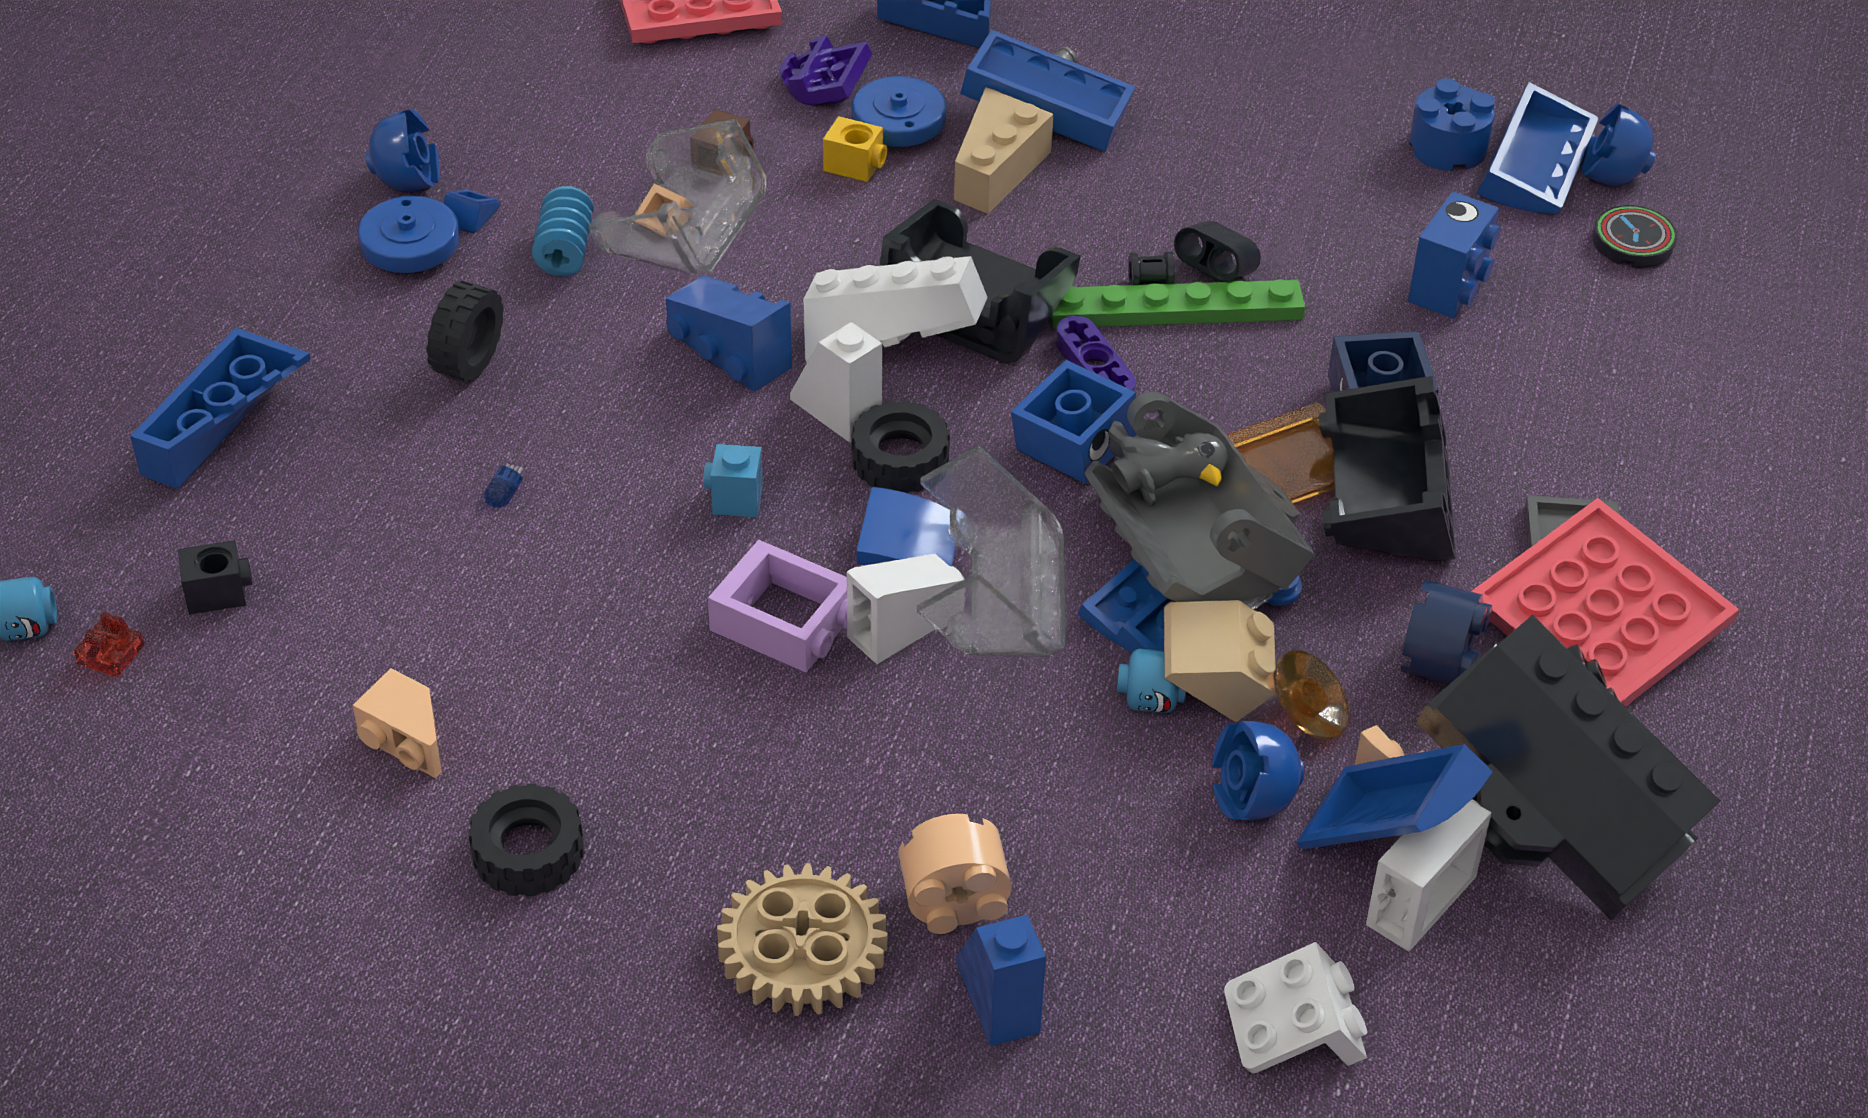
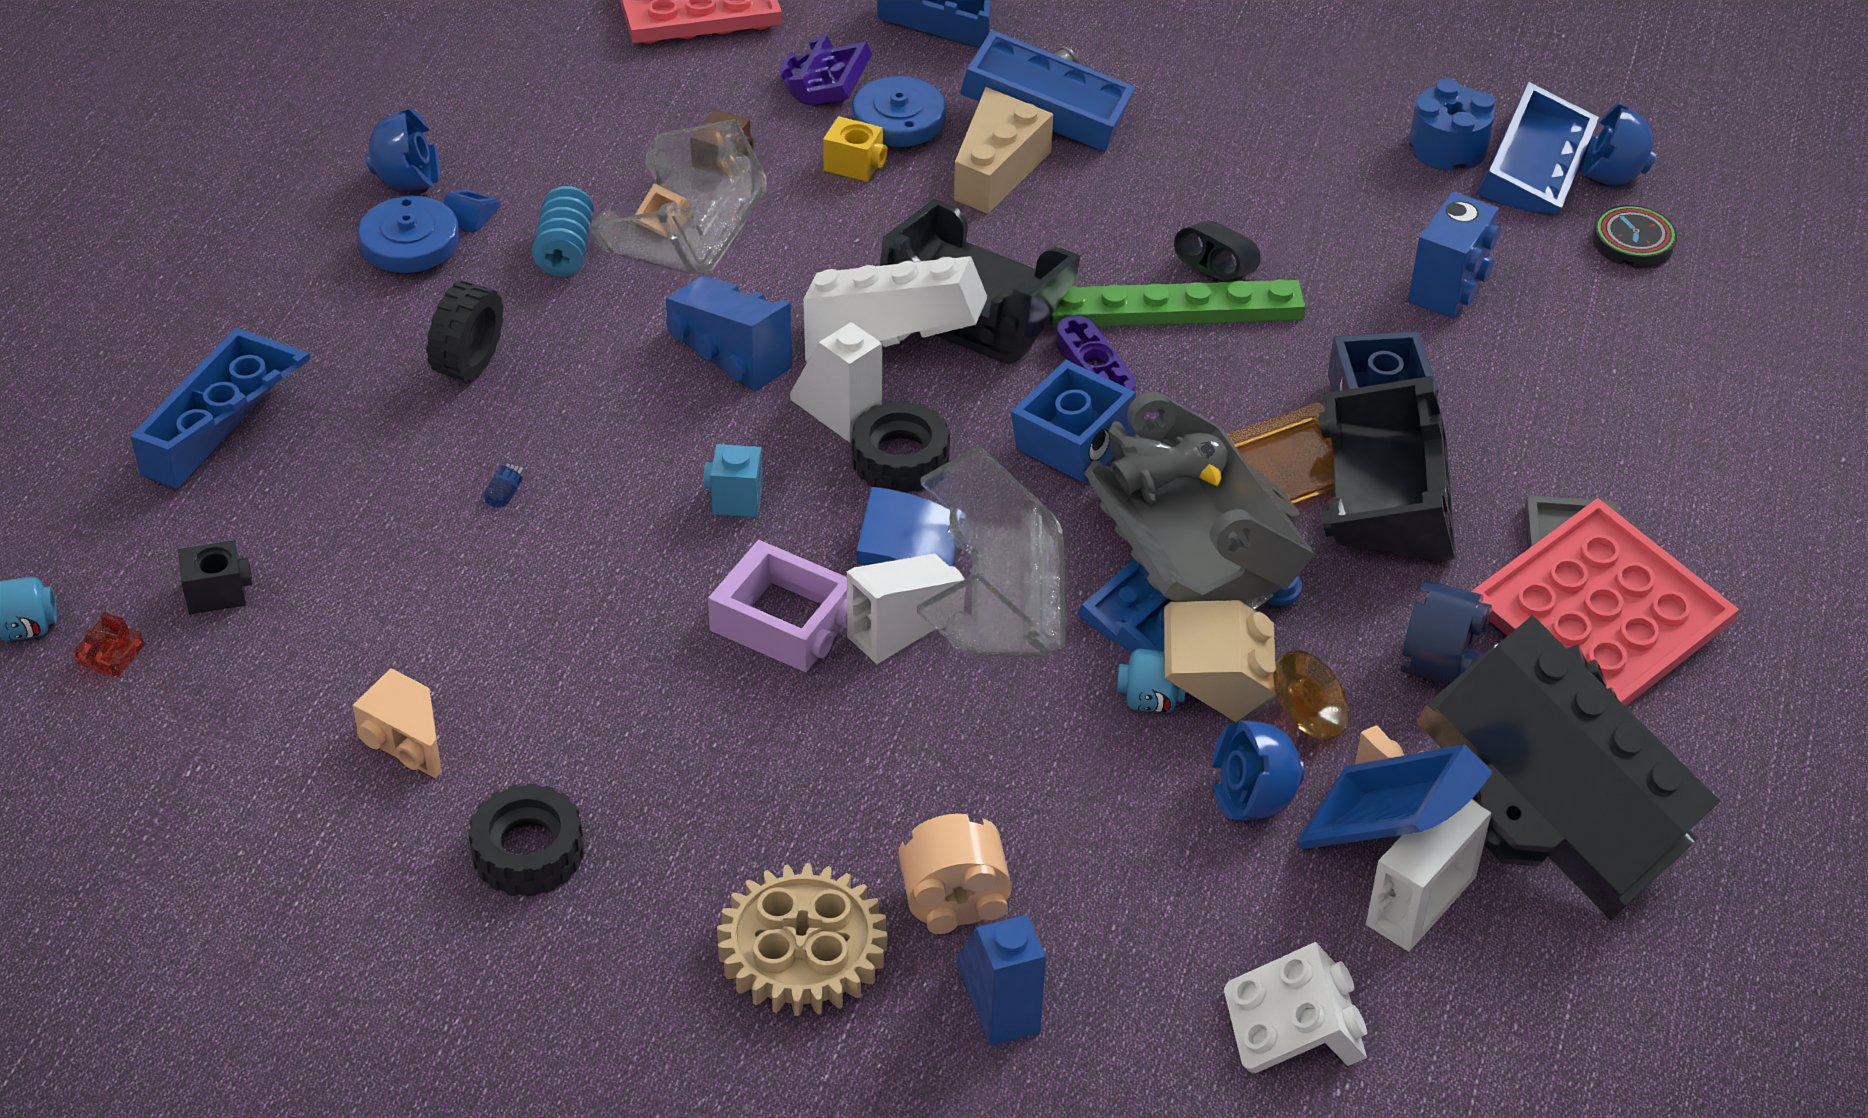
(1151, 269): black bush -> none

